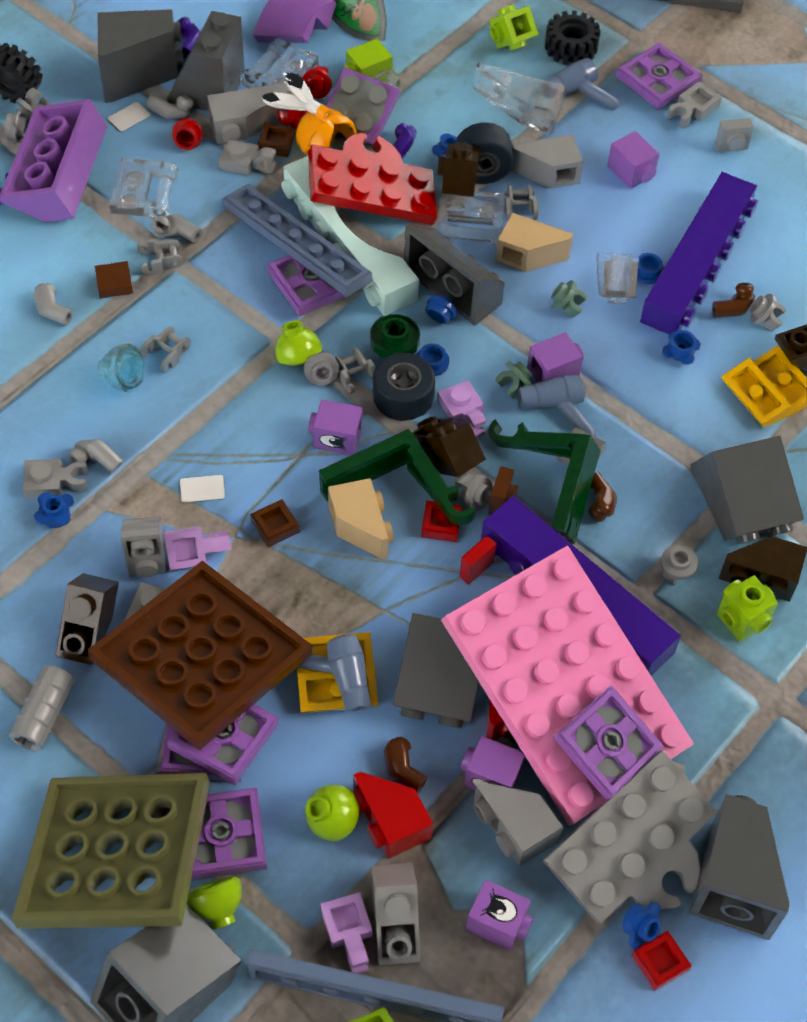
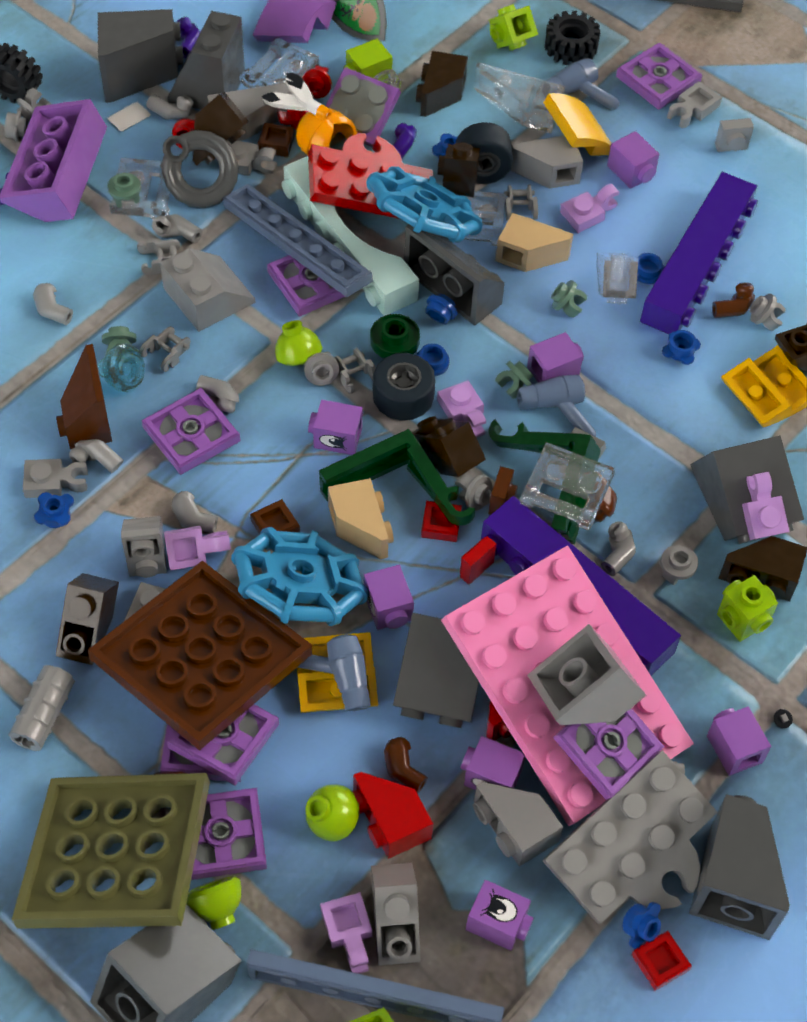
(84, 403): none -> reddish brown slope
(113, 279): reddish brown tile -> none
(118, 335): none -> sand green plate
(124, 187): none -> sand green plate
(180, 188): none -> dark grey piece
(189, 515): none -> light grey arm
(191, 431): none -> medium lavender piece
(202, 488): white sticker -> none
(204, 287): none -> light grey slope
(221, 118): none -> dark brown slope
(221, 389): none -> light grey arm
(315, 585): none -> dark azure plate
(389, 597): none -> medium lavender brick
(424, 204): none -> dark azure plate
(443, 82): none -> dark brown slope
(570, 474): none -> clear plate
(577, 124): none -> yellow slope
(586, 681): none -> light grey slope
(588, 211): none -> lavender plate
(622, 548): none -> light grey arm
(738, 740): none -> medium lavender brick
(764, 514): none -> lavender plate
(783, 718): none -> black piece

